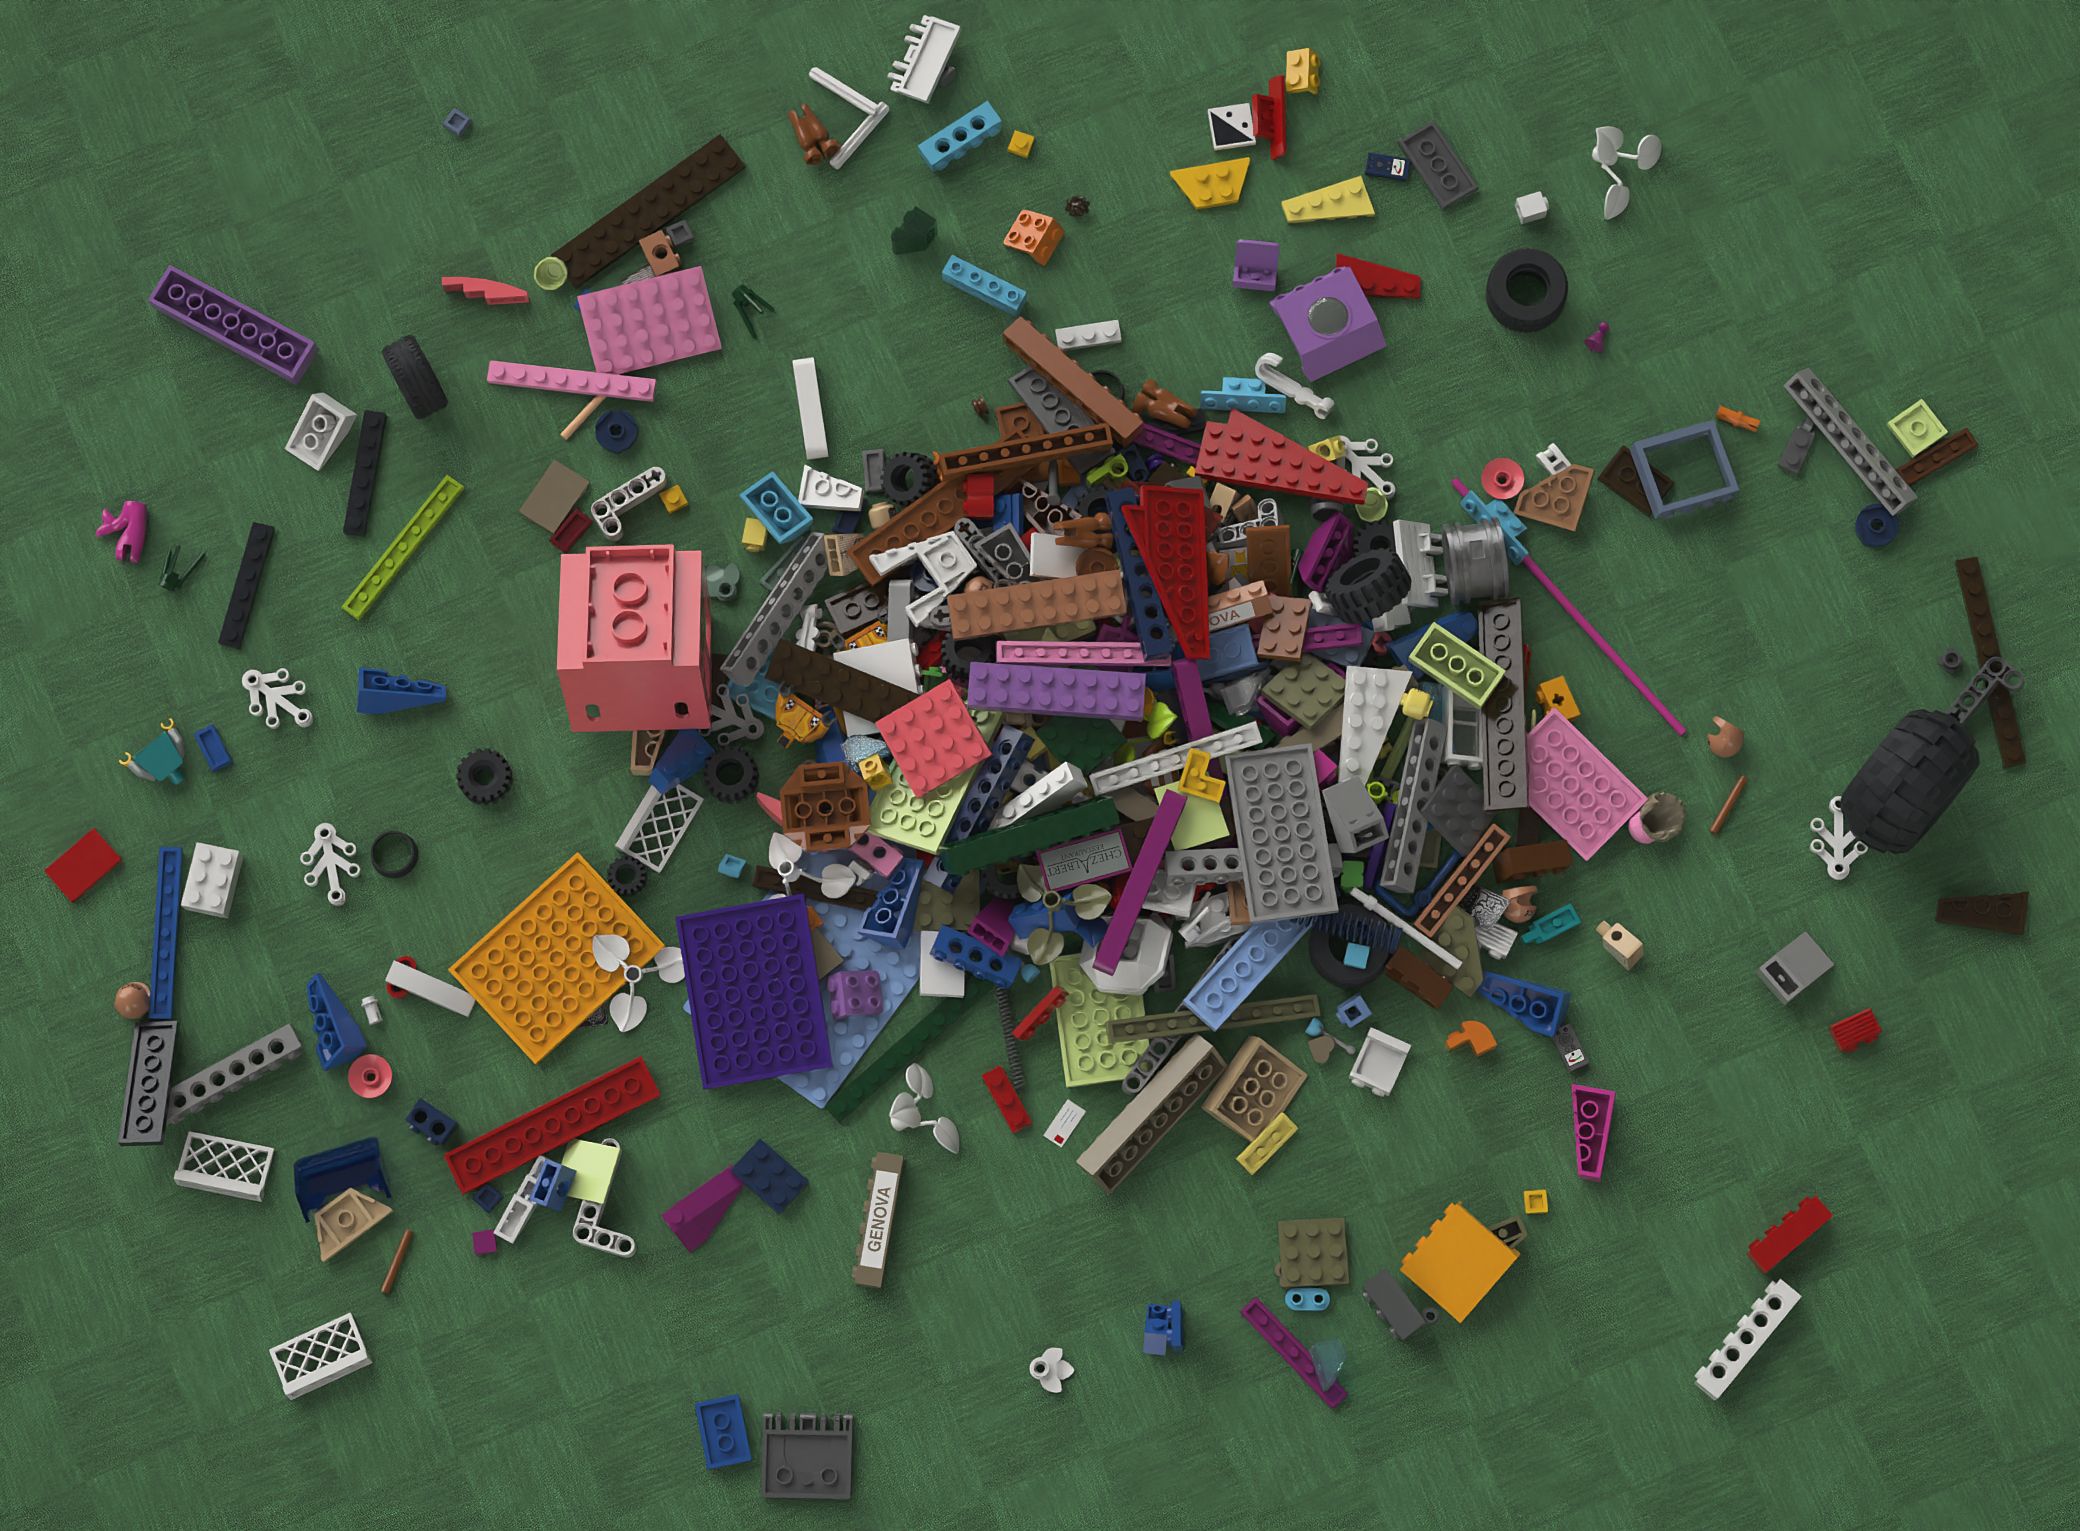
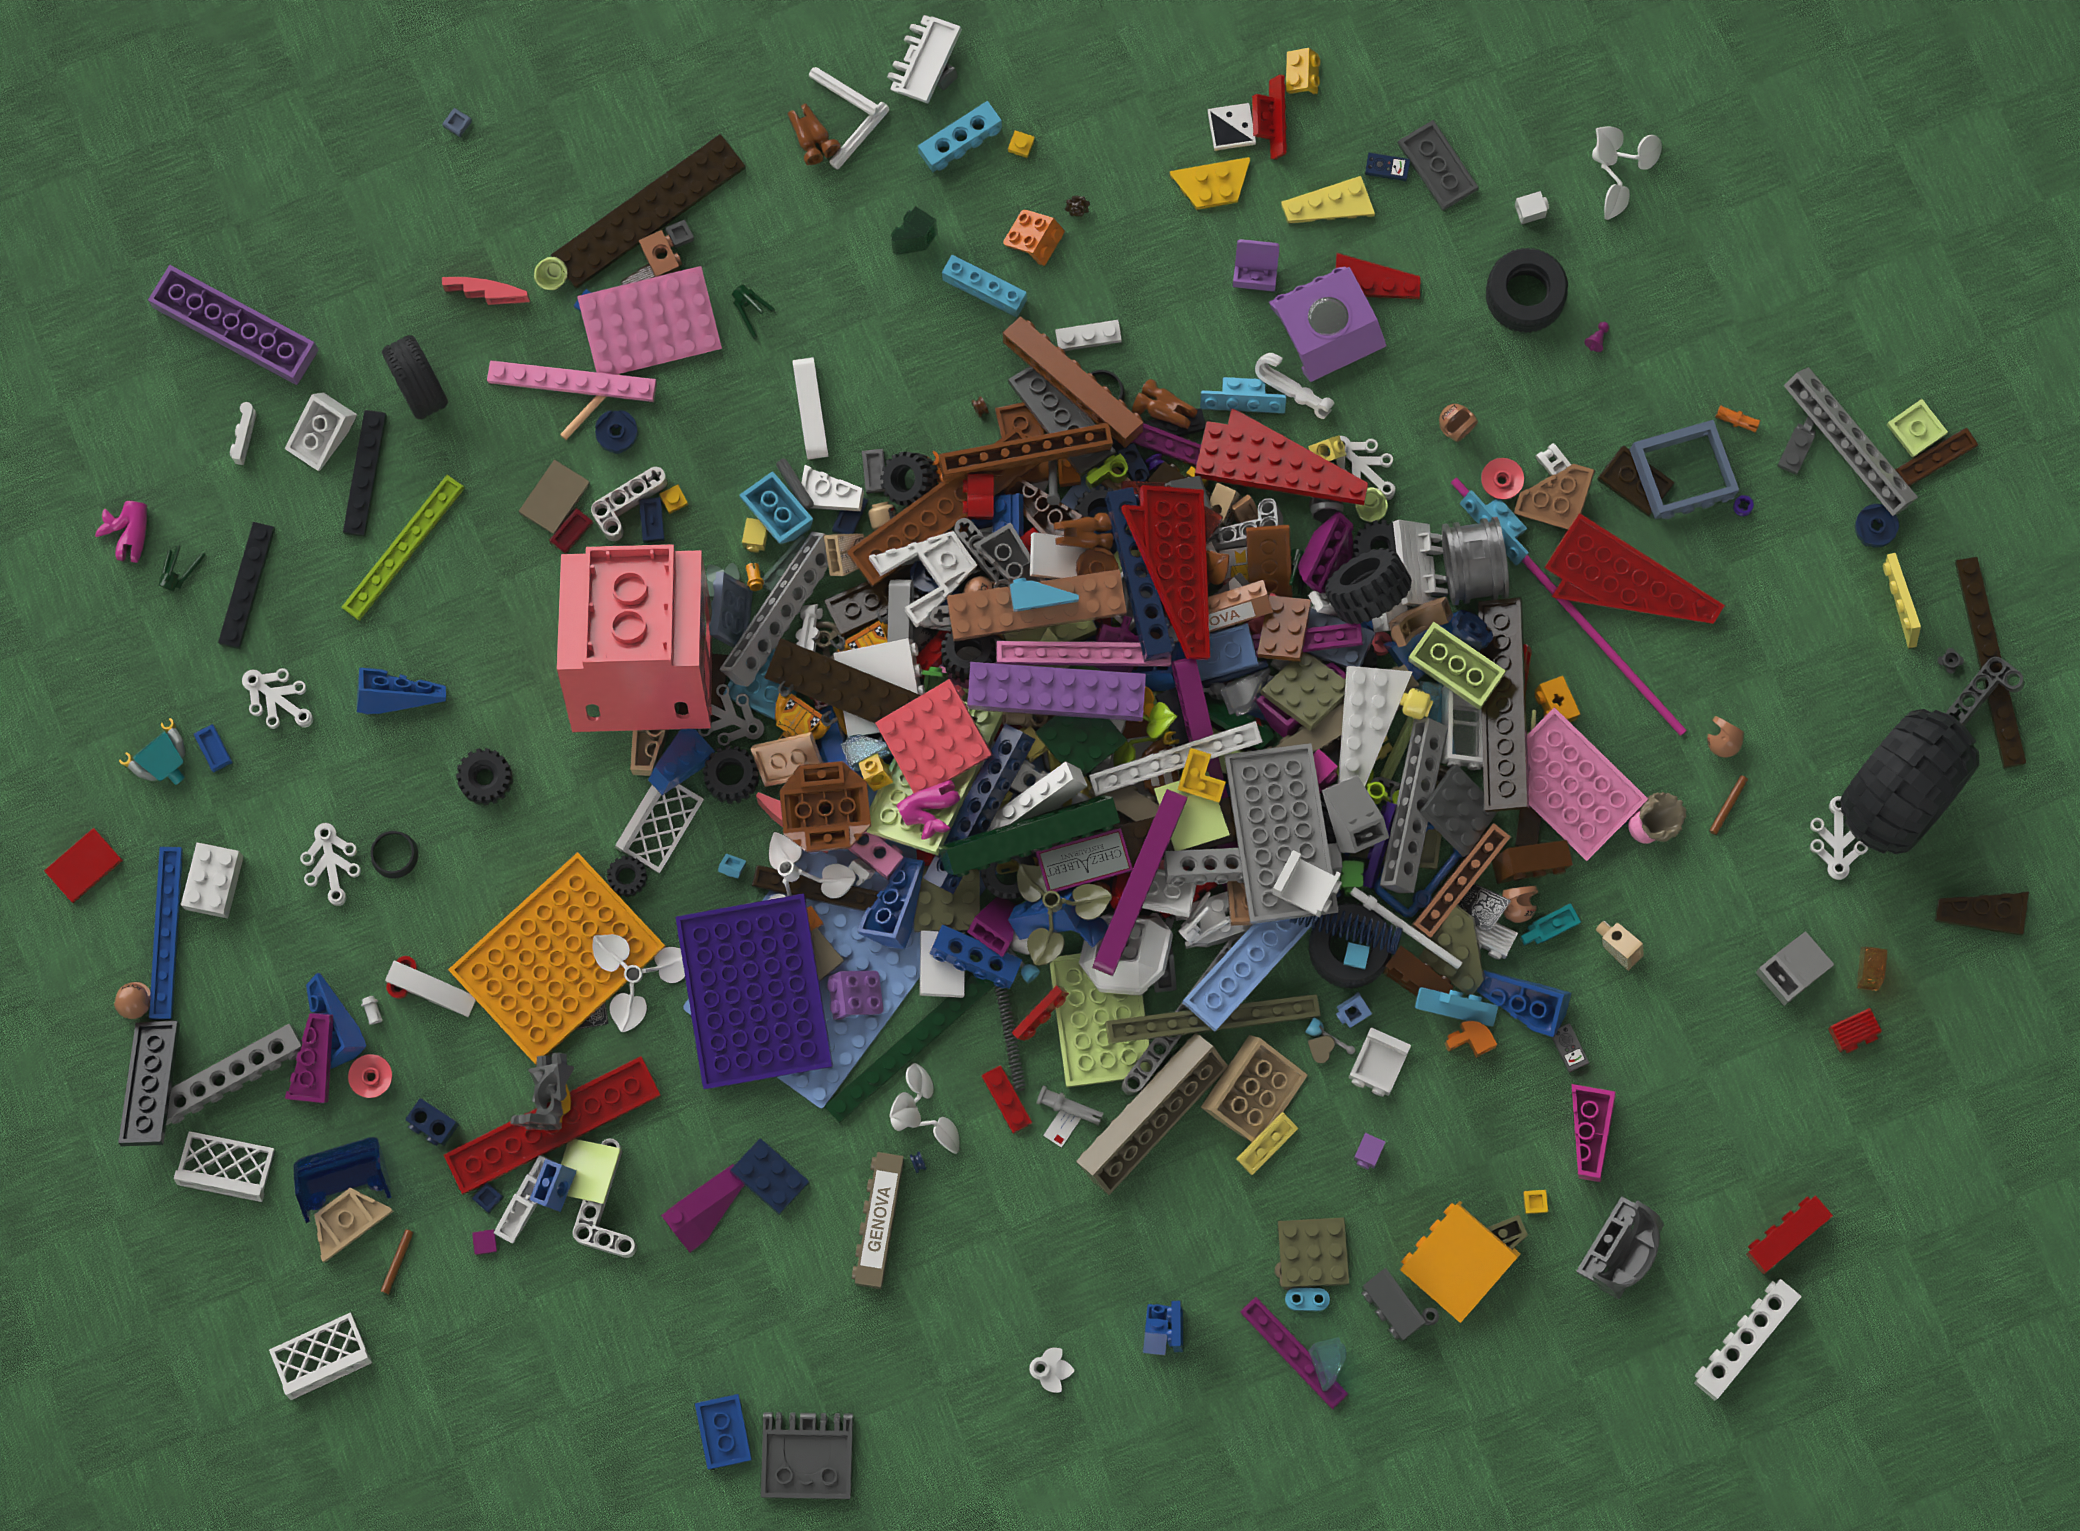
(243, 432): none -> white plate
(312, 1071): none -> magenta wing
(550, 1082): none -> dark grey hips
(651, 520): none -> dark blue plate
(730, 609): none -> sand blue plate
(755, 581): none -> light orange pin
(781, 757): none -> light nougat plate
(795, 484): none -> dark grey axle
(918, 1162): none -> dark blue bush
(934, 797): none -> dark pink piece
(1034, 595): none -> medium azure slope
(1059, 1102): none -> light grey pin
(1306, 885): none -> white panel
(1369, 1151): none -> medium lavender brick
(1419, 619): none -> medium nougat arch
(1456, 1006): none -> medium azure bracket
(1457, 421): none -> nougat helmet
(1471, 630): none -> dark blue plate
(1613, 574): none -> red wing
(1621, 1250): none -> dark grey piece
(1741, 512): none -> dark purple bush
(1871, 967): none -> clear orange torso
(1904, 604): none -> light yellow wing

